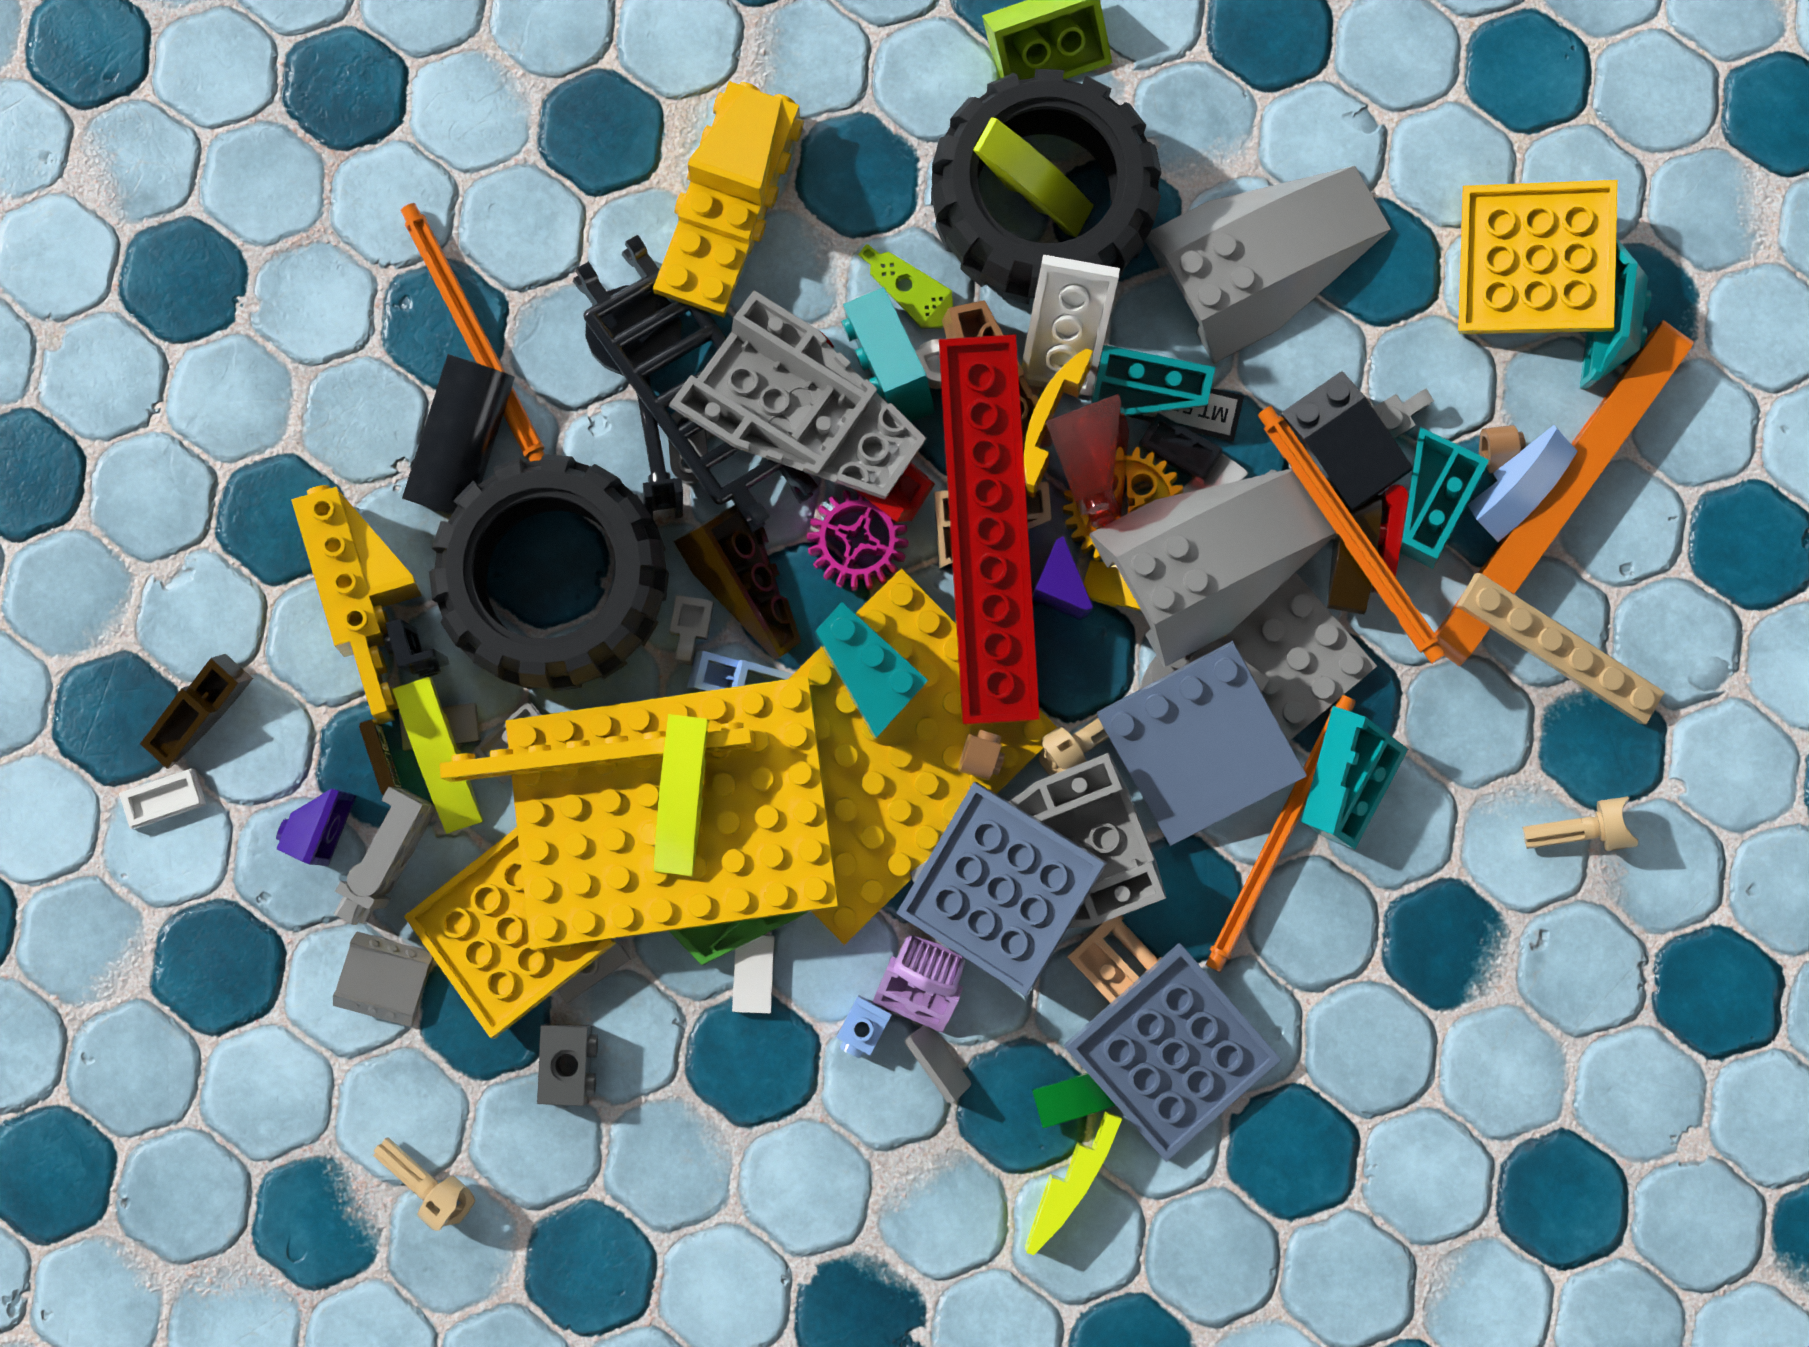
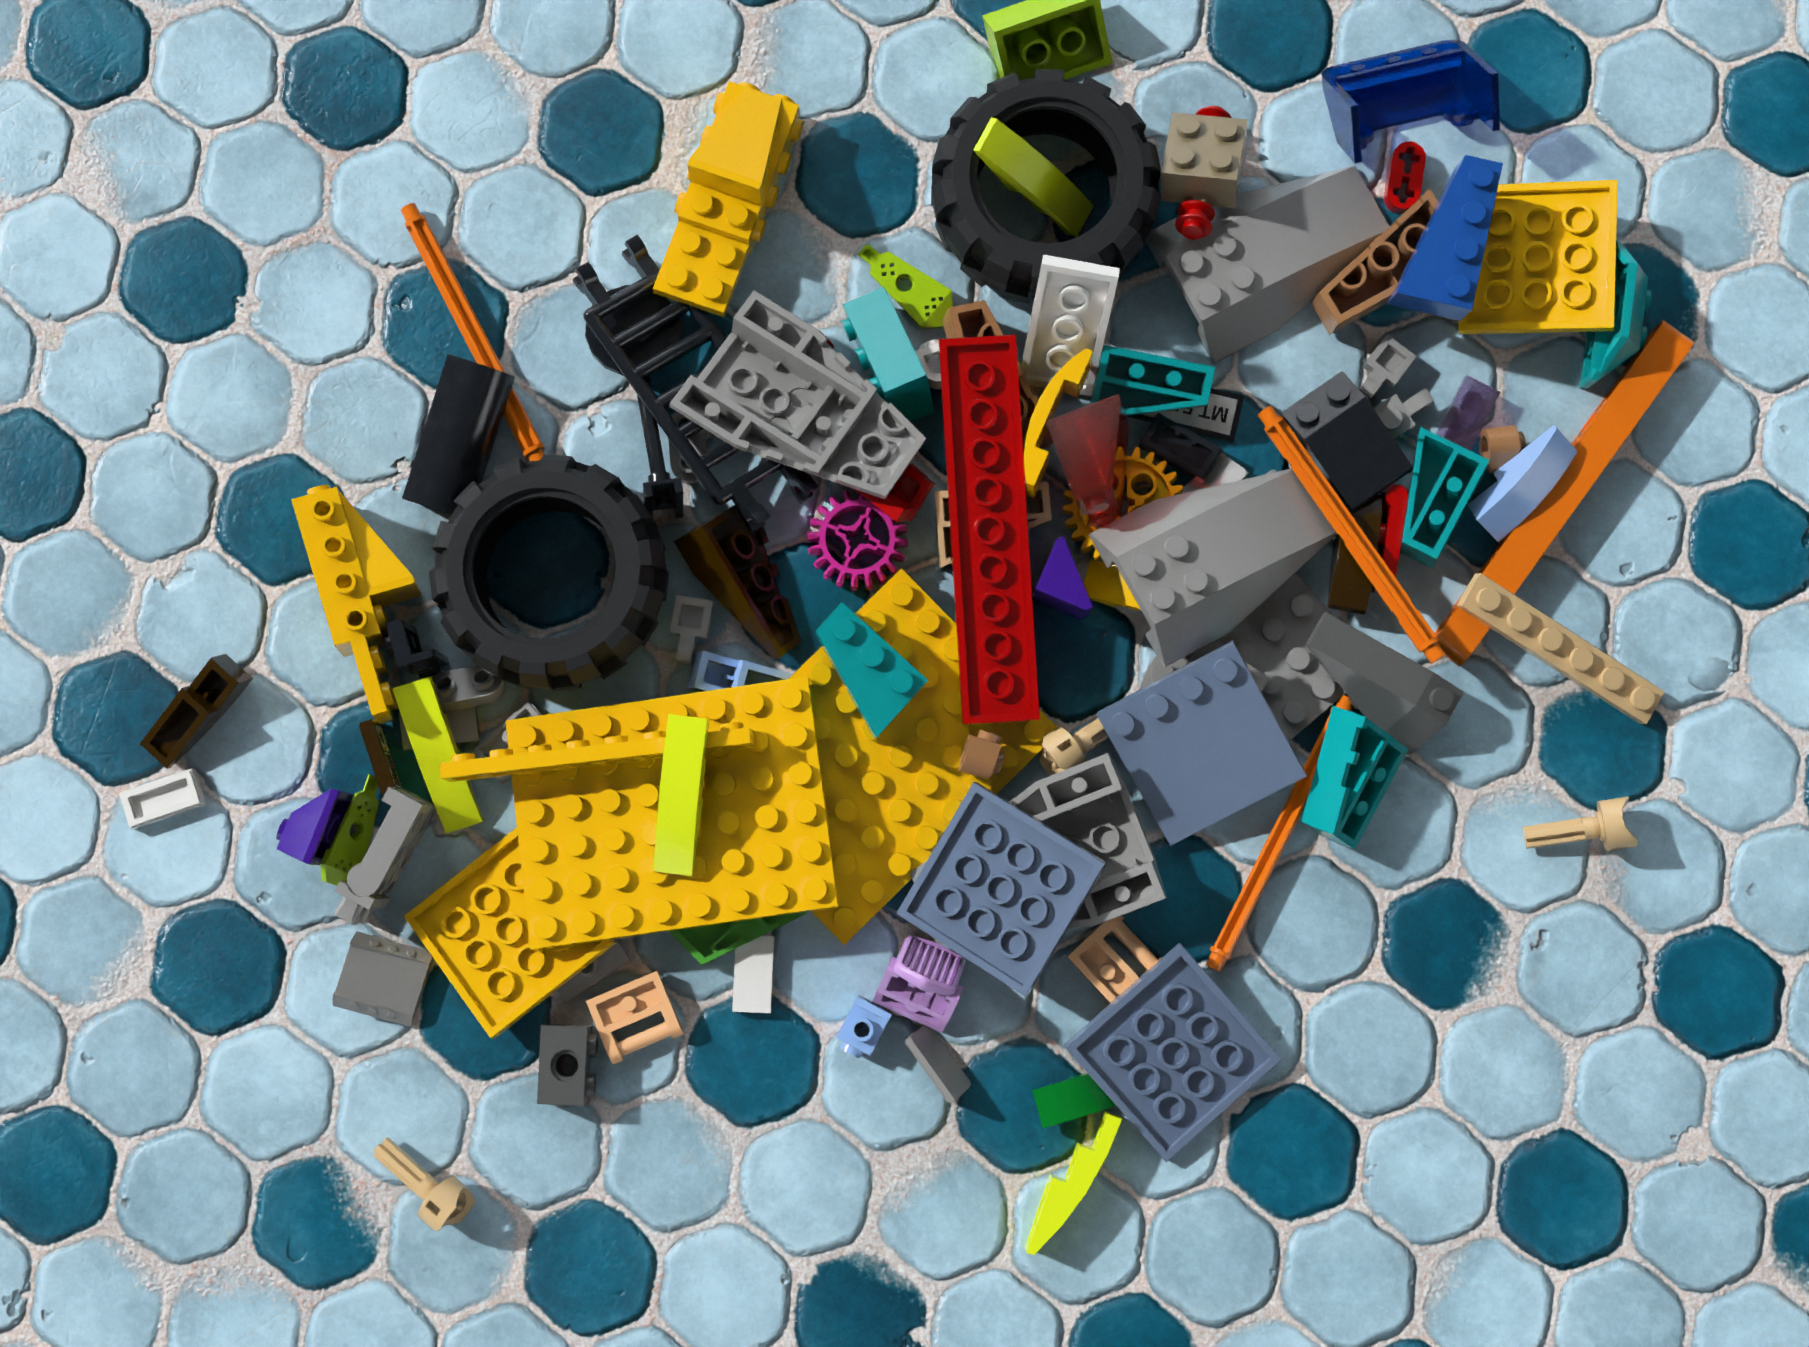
(348, 850): none -> lime piece
(465, 689): none -> light grey plate
(630, 1004): none -> light nougat plate
(1202, 167): none -> dark tan brick
(1376, 271): none -> medium nougat wedge
(1383, 683): none -> dark grey wedge
(1386, 365): none -> light grey plate
(1396, 177): none -> red beam
(1409, 87): none -> clear blue windscreen
(1450, 252): none -> blue wedge
(1468, 412): none -> clear purple plate

